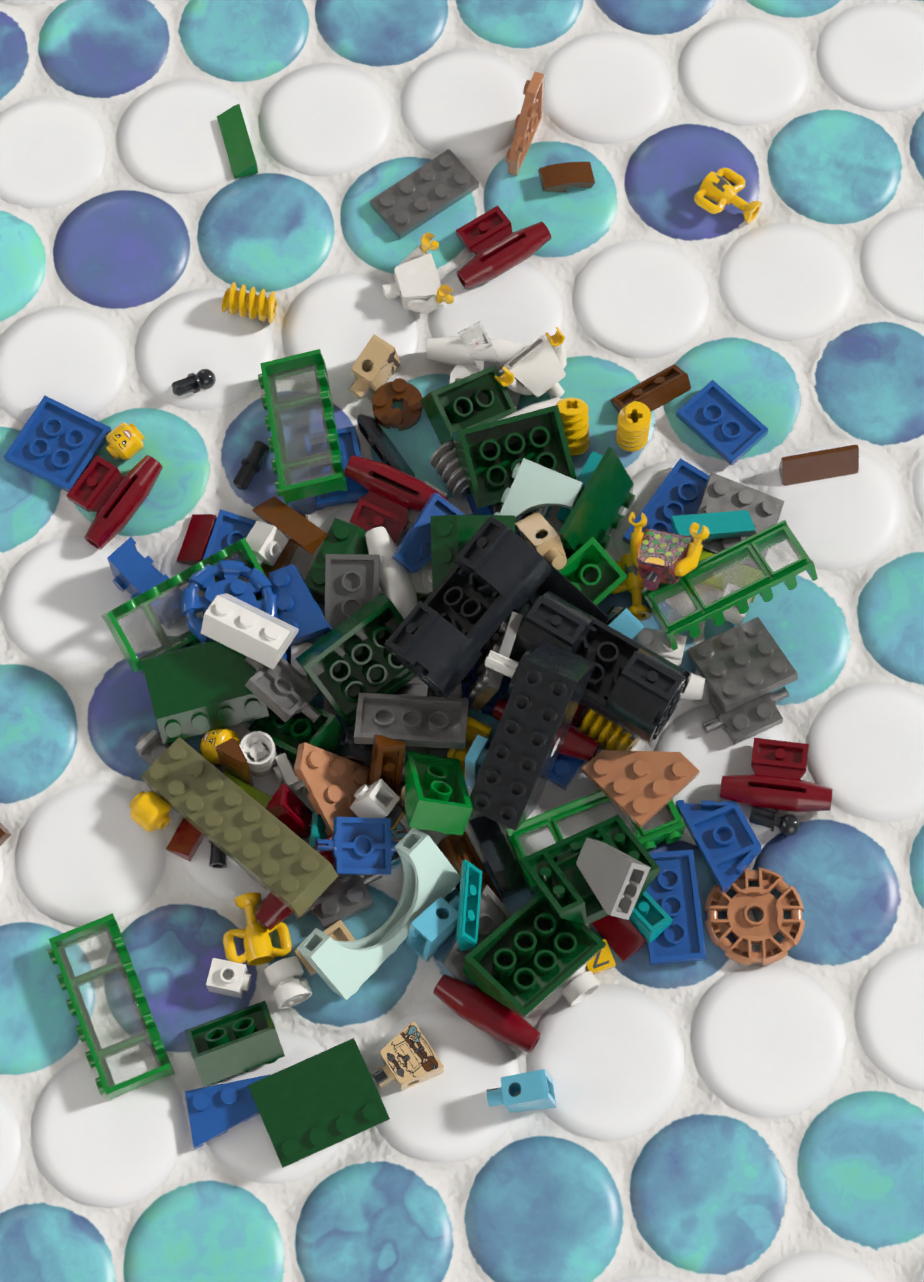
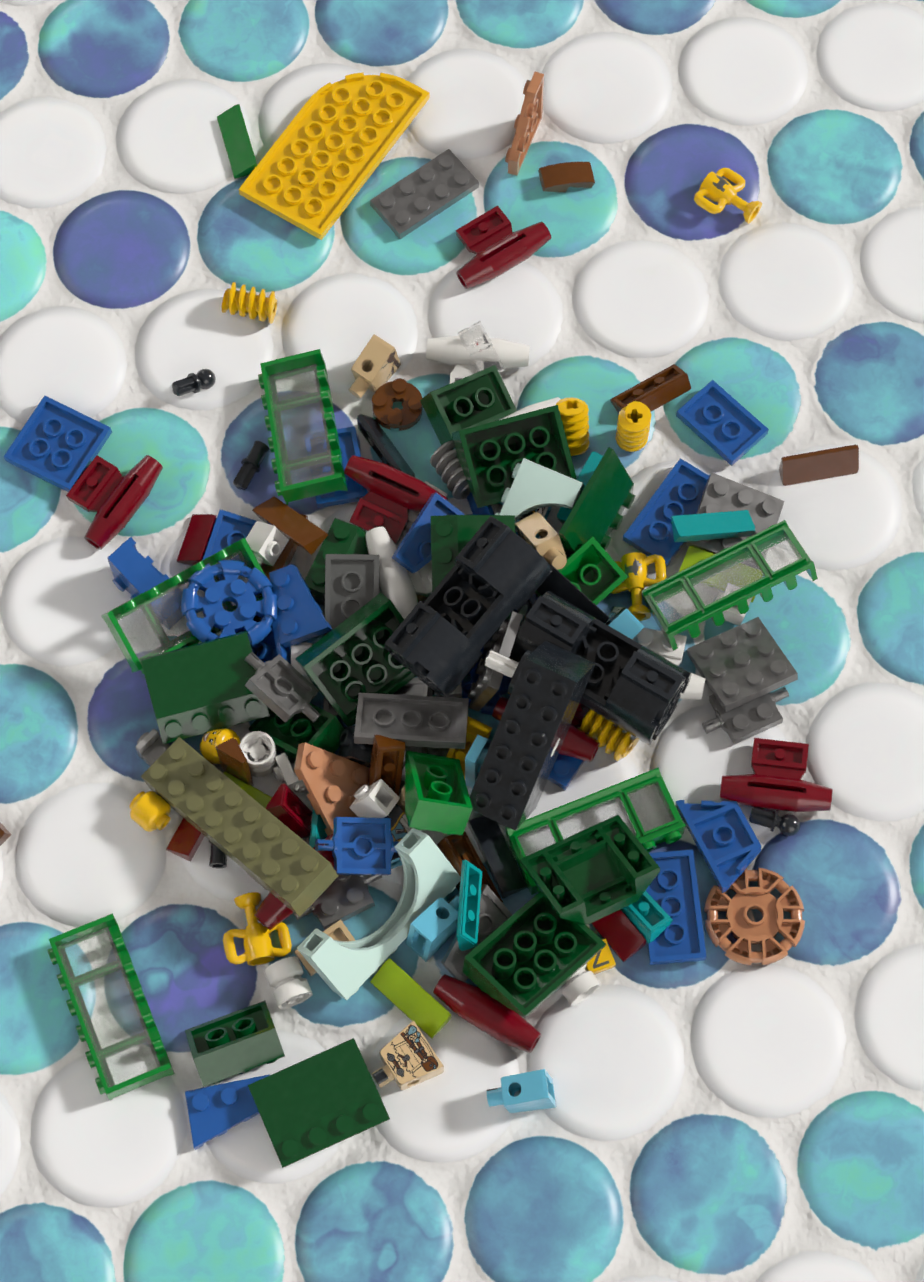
(124, 441): yellow head -> none
(228, 978): white brick -> none
(247, 630): white slope -> none
(333, 149): none -> yellow plate
(411, 998): none -> lime slope
(418, 280): white torso -> none
(537, 367): white torso -> none
(612, 876): light grey slope -> none
(640, 780): nougat plate -> none
(664, 555): torso -> none

